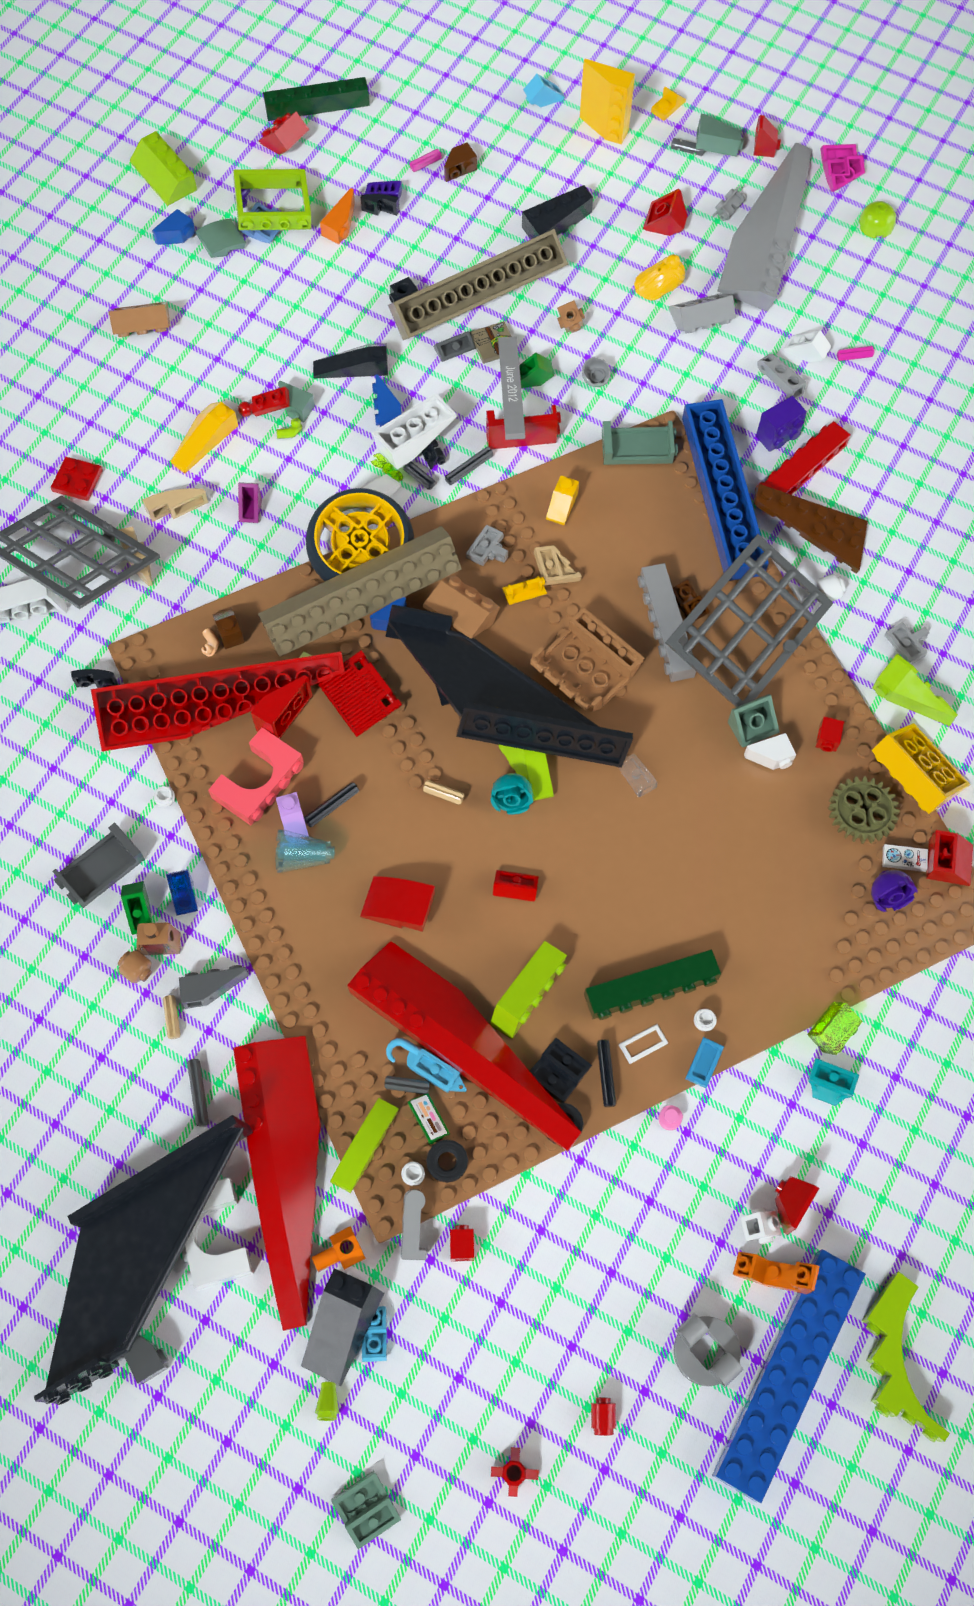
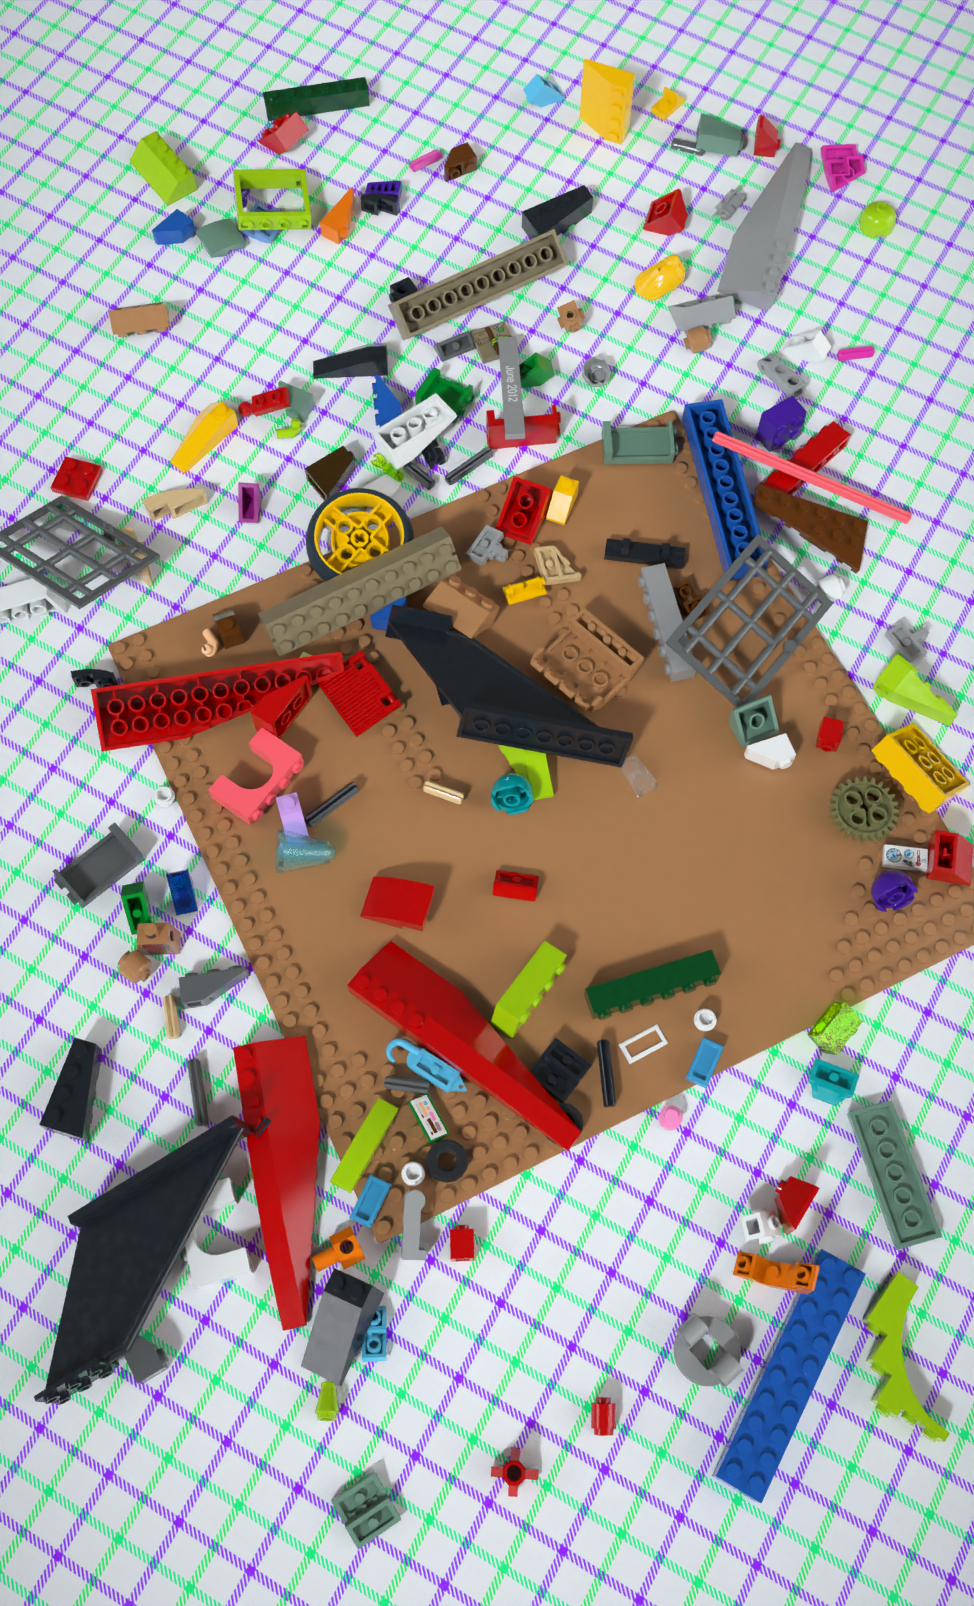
(74, 1093): none -> black wedge
(266, 1120): none -> black piece
(331, 472): none -> dark brown slope
(370, 1201): none -> dark azure tile
(452, 394): none -> green panel
(524, 510): none -> red slope
(644, 553): none -> black hinge
(697, 339): none -> medium nougat head
(811, 477): none -> coral axle
(894, 1175): none -> sand green plate

